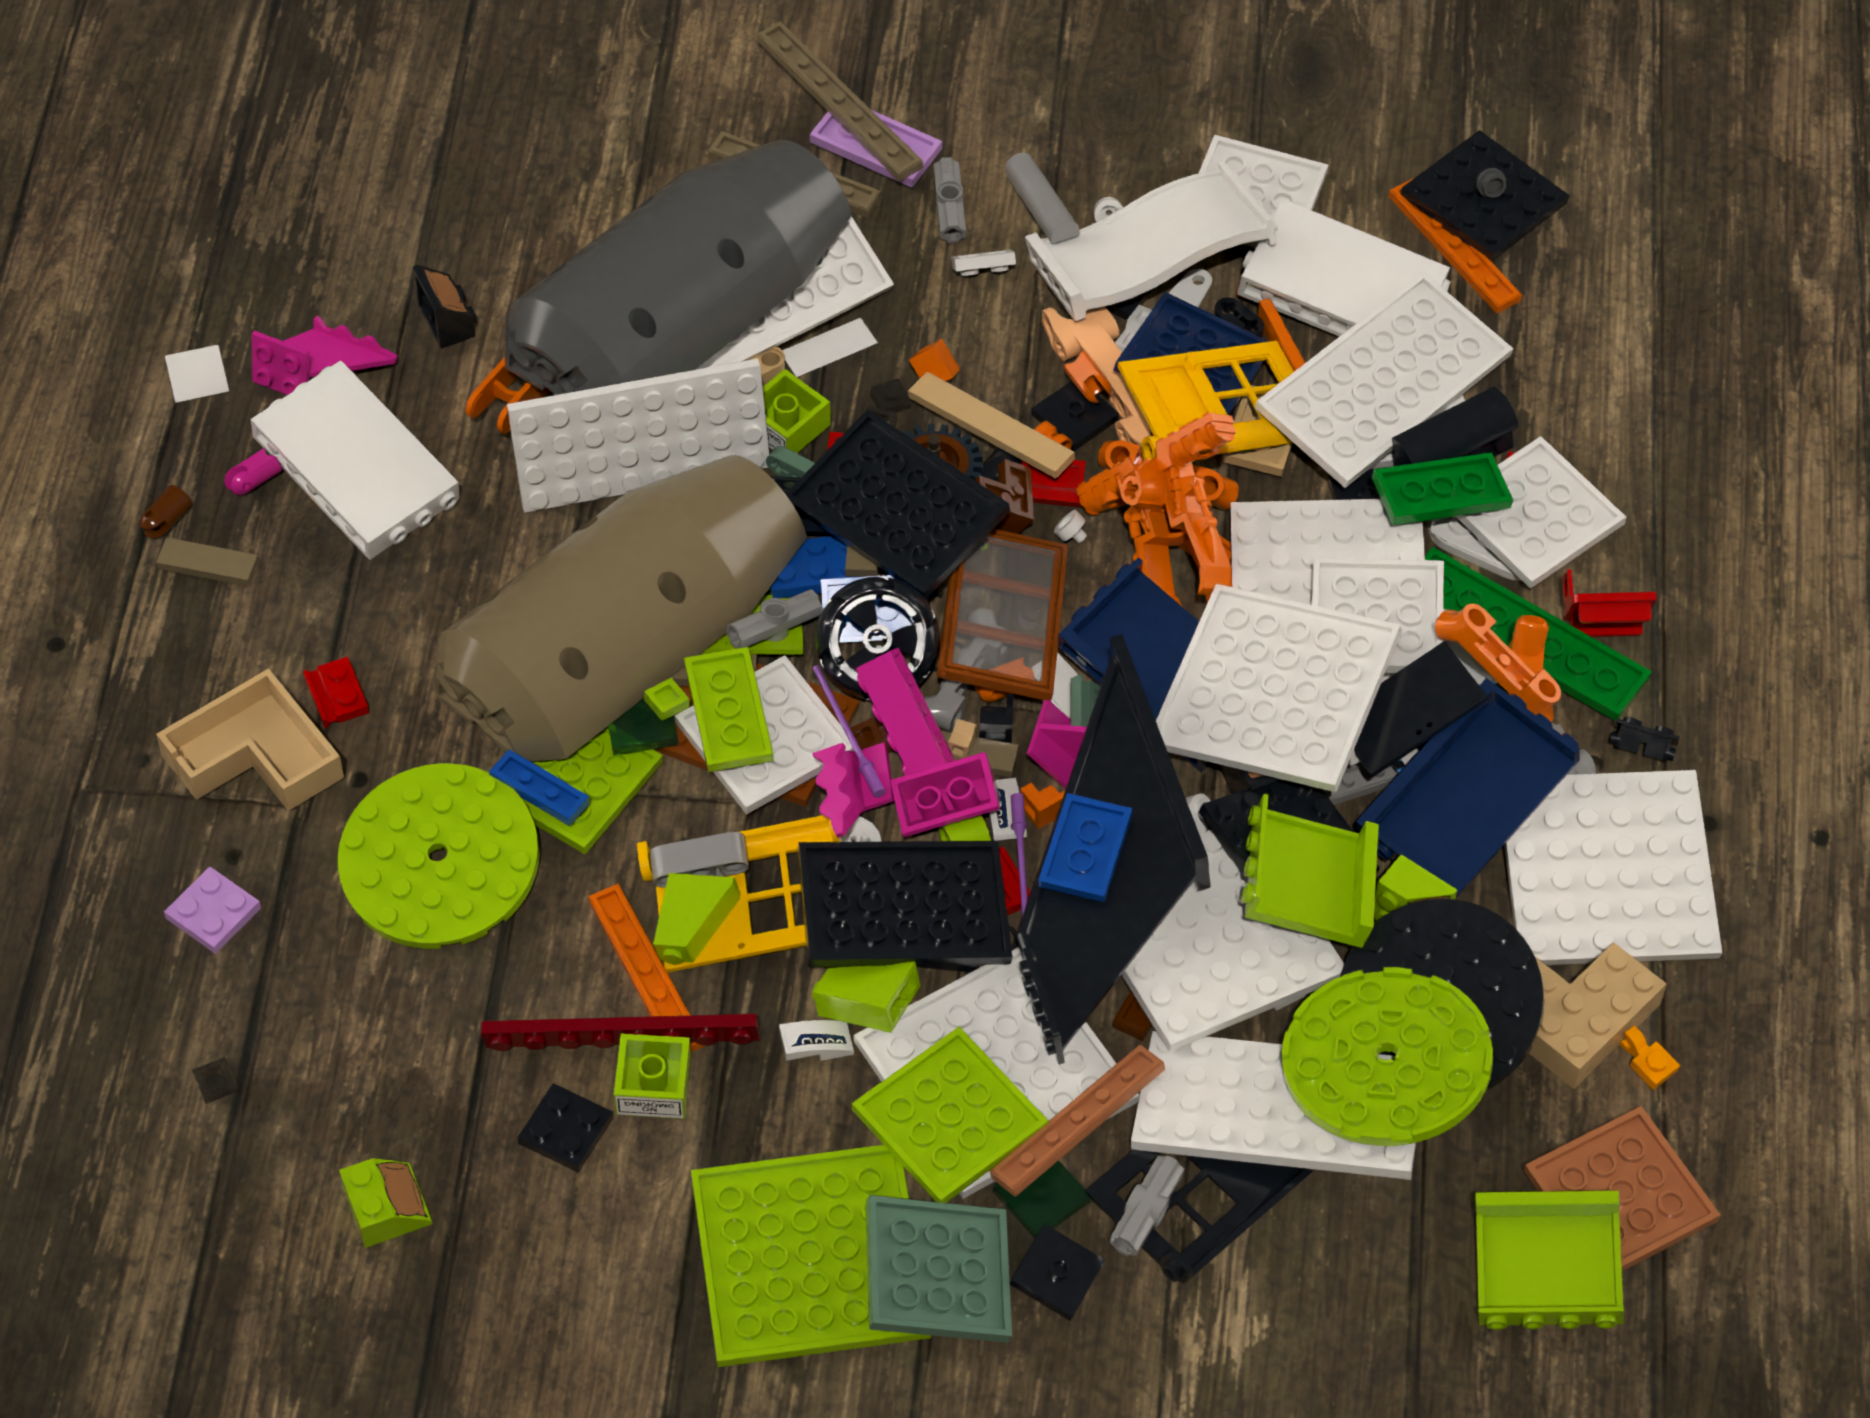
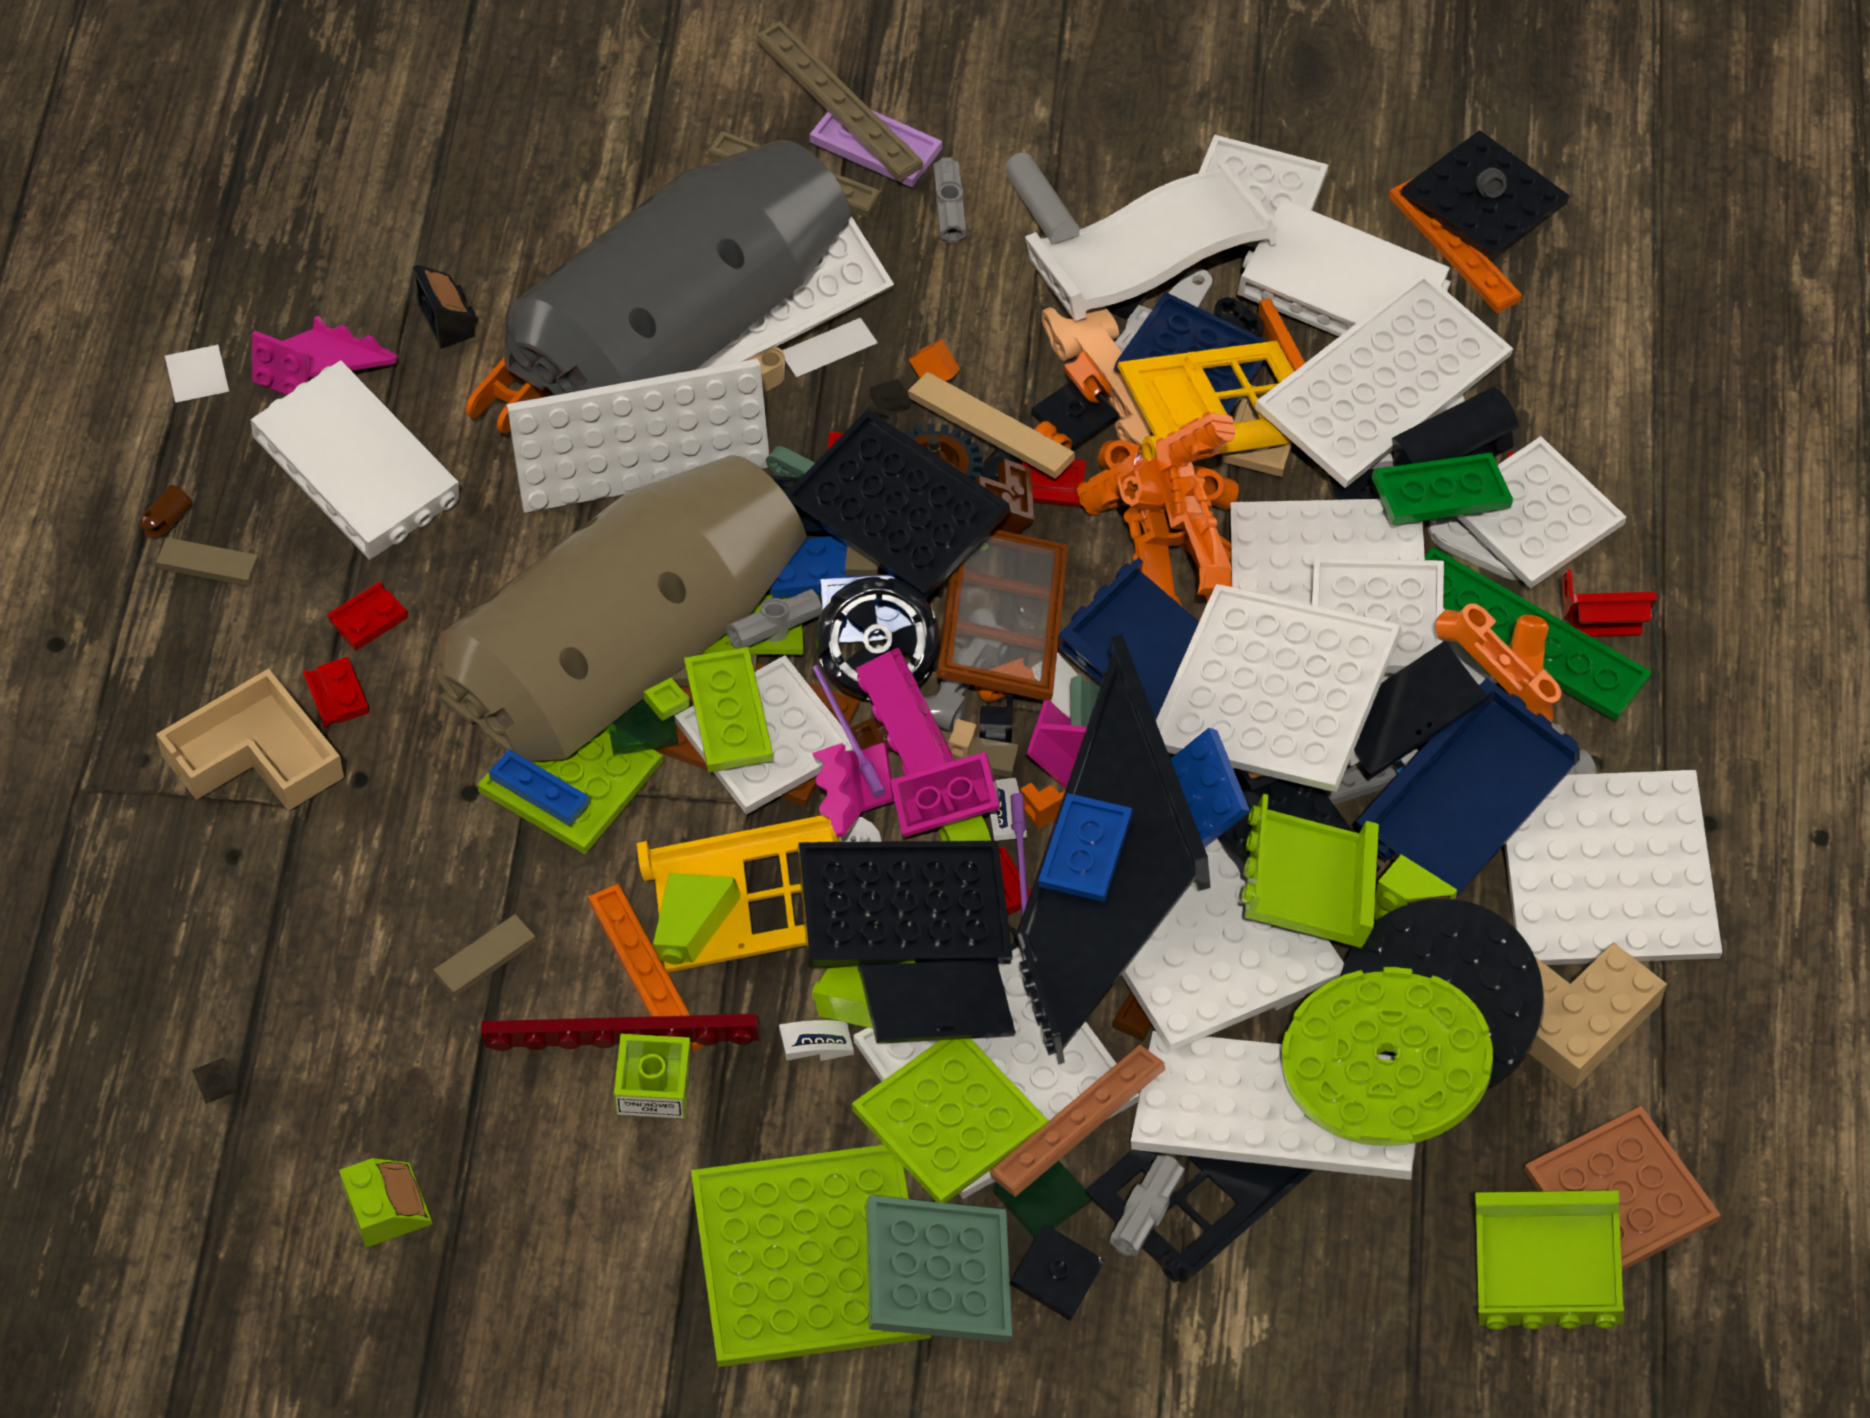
(212, 910): lavender plate -> none
(252, 472): dark pink piece -> none
(367, 616): none -> red plate
(446, 901): lime plate -> none
(484, 955): none -> dark tan tile
(565, 1128): black plate -> none
(709, 855): light grey beam -> none
(793, 412): lime brick -> none
(951, 996): none -> black container
(996, 260): white plate -> none
(1070, 527): white tile -> none
(1105, 204): white tile -> none
(1210, 785): none -> blue plate
(1633, 733): black hinge -> none
(1649, 1062): light orange plate -> none

